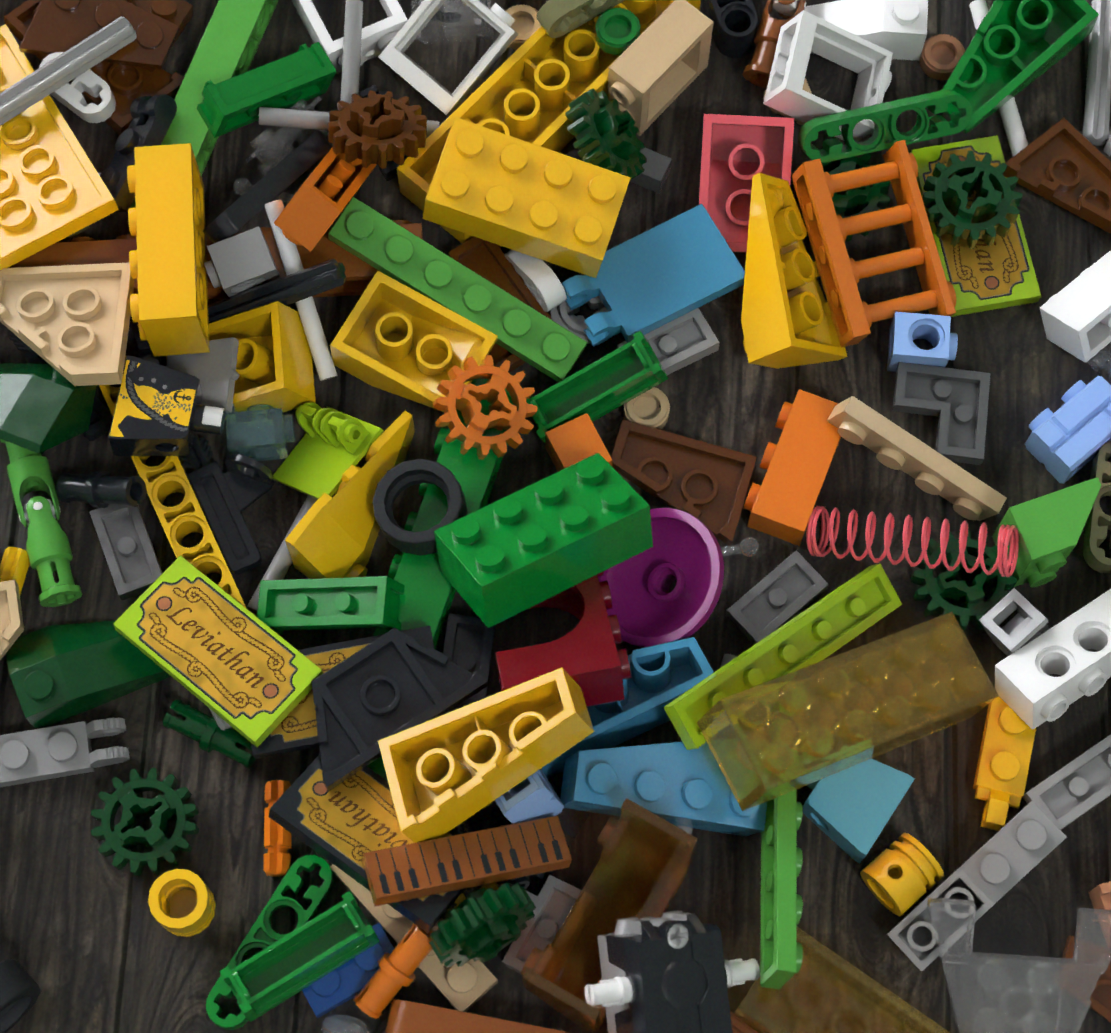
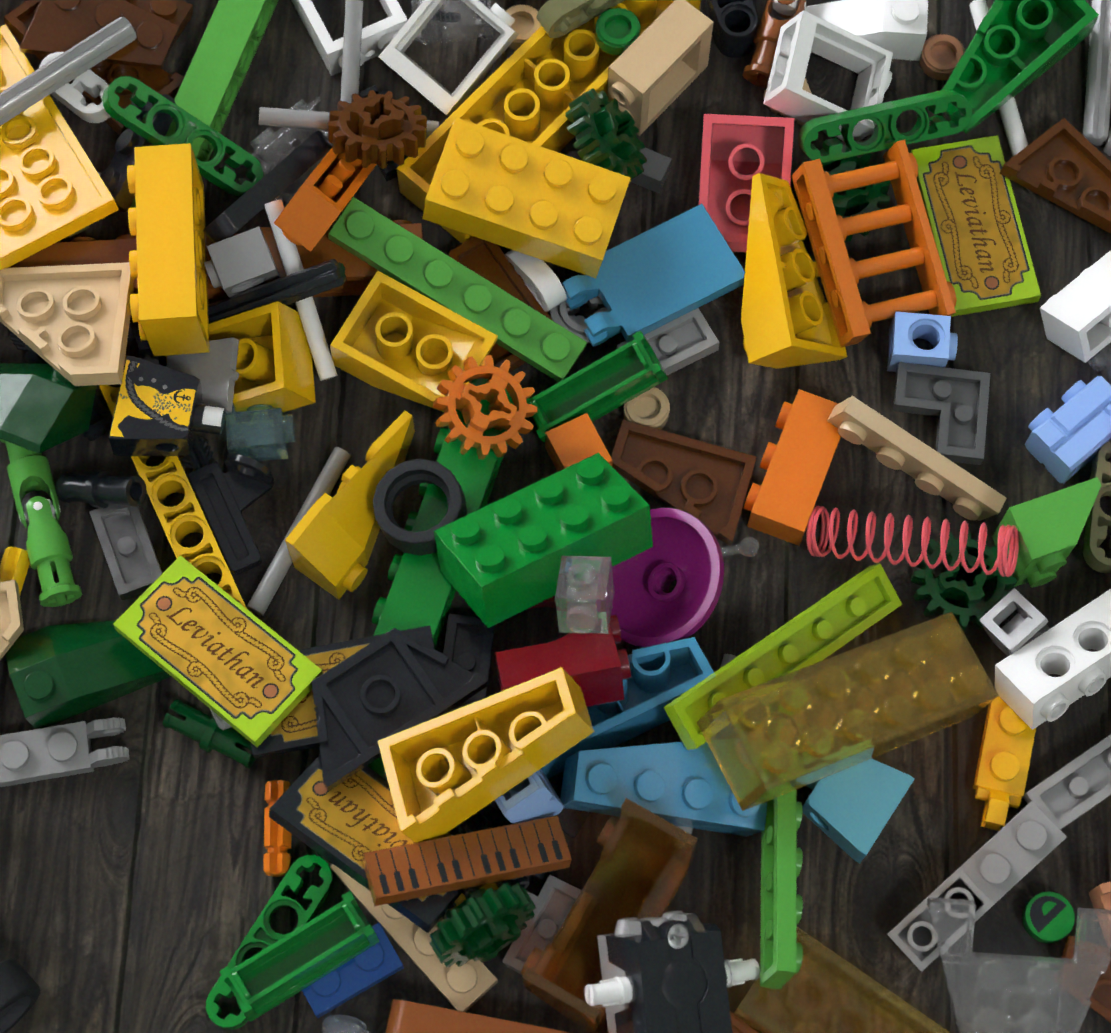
(129, 831): dark green gear -> none
(181, 902): yellow piece -> none
(186, 131): none -> green beam
(273, 85): green container -> none
(326, 450): lime hinge -> none
(330, 603): green container -> none
(394, 972): orange pin -> none
(584, 594): none -> clear brick
(777, 598): flat silver plate -> none
(902, 874): yellow piece -> none
(994, 199): dark green gear -> none
(1048, 917): none -> green tile

